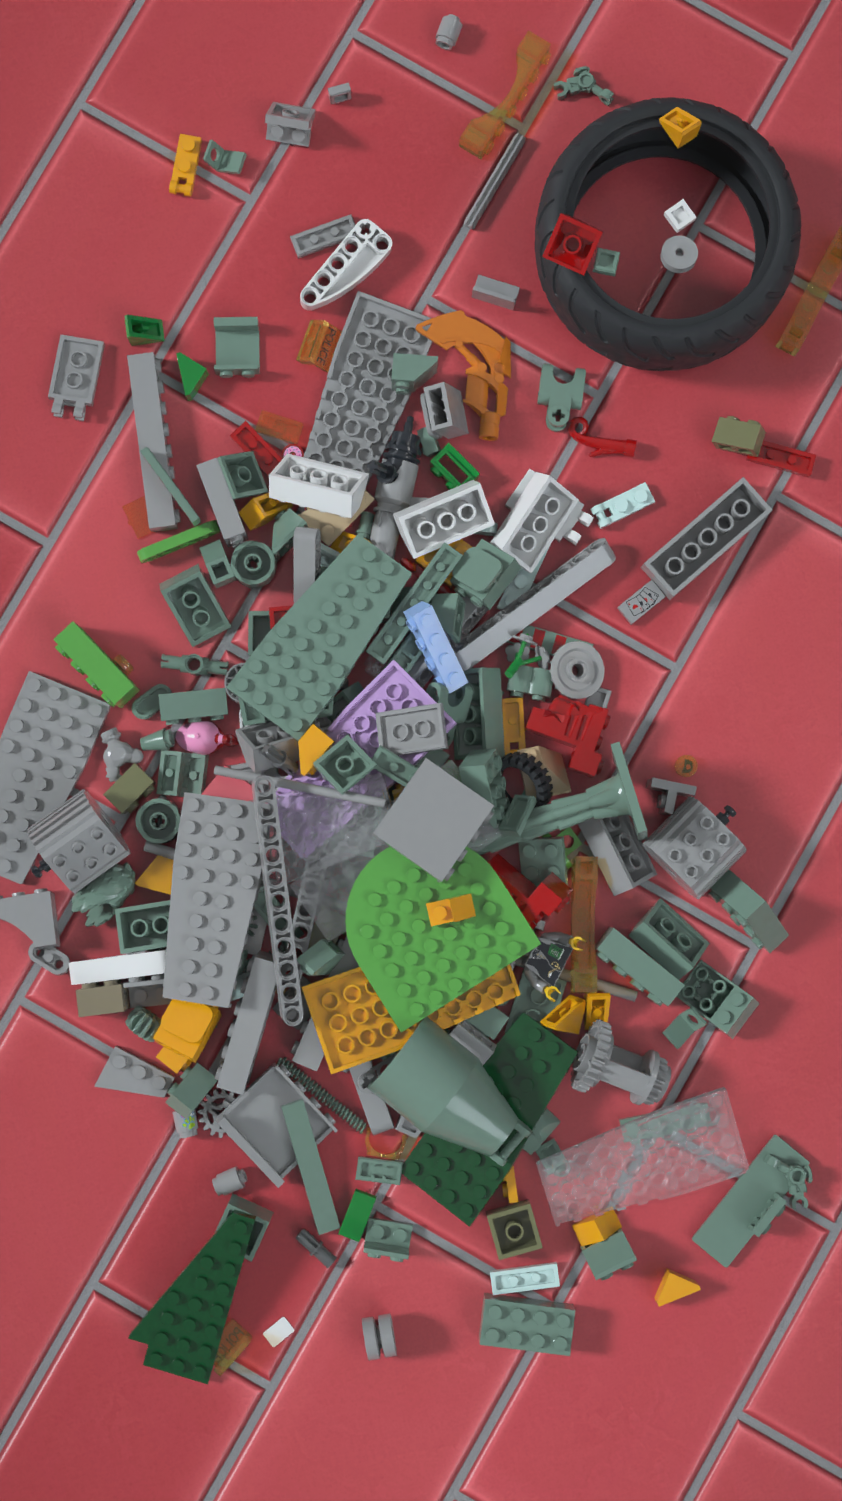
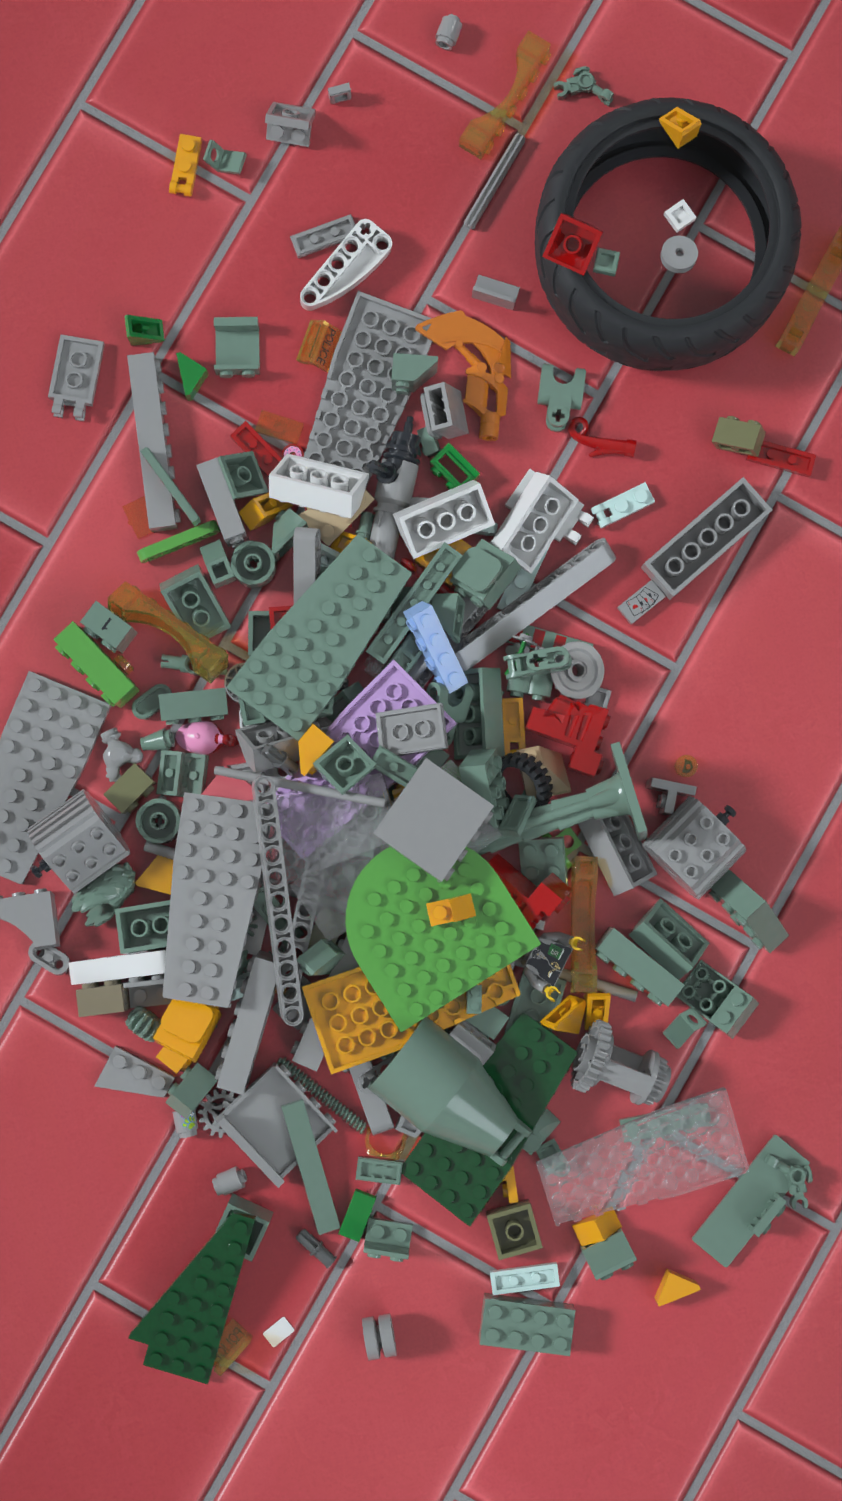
(106, 625): none -> sand green brick
(135, 607): none -> clear yellow arch
(474, 1000): none -> sand green piece
(526, 662): none -> sand green piece

